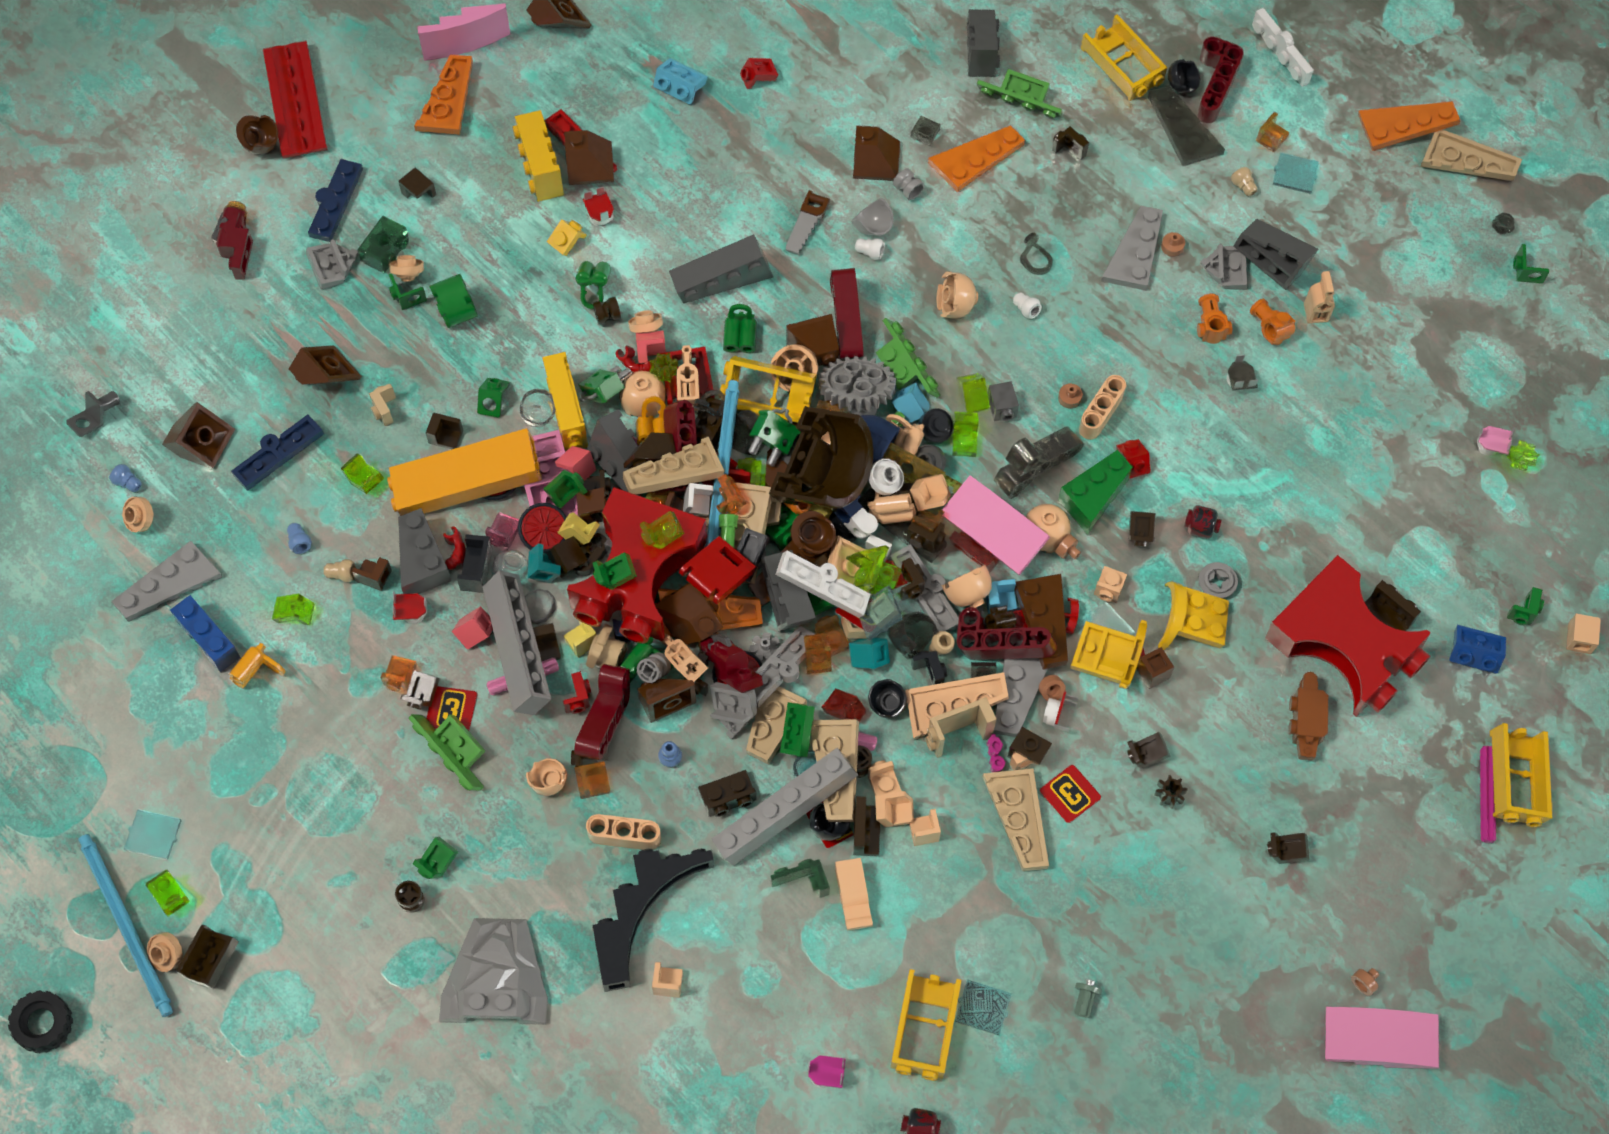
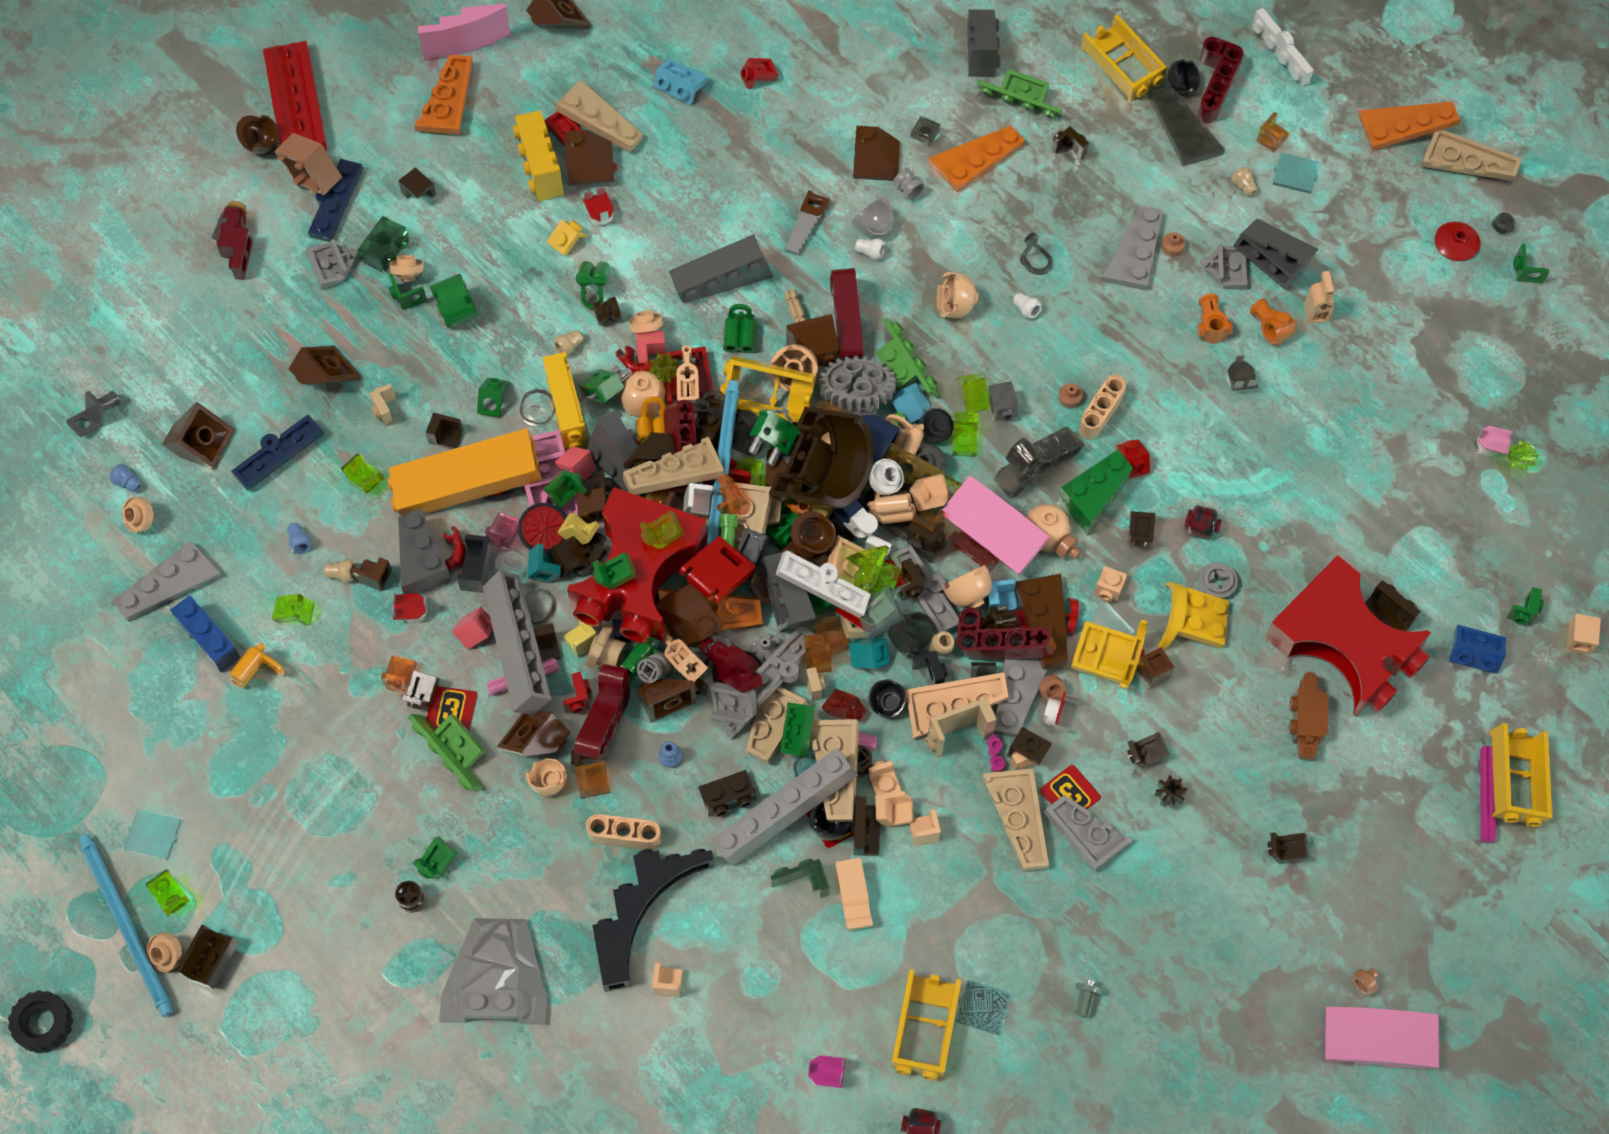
(308, 164): none -> nougat container
(535, 735): none -> reddish brown slope
(568, 342): none -> tan piece
(595, 114): none -> tan wing
(795, 306): none -> tan axle
(815, 683): none -> tan plate
(1089, 837): none -> light grey wing
(1454, 248): none -> red dish

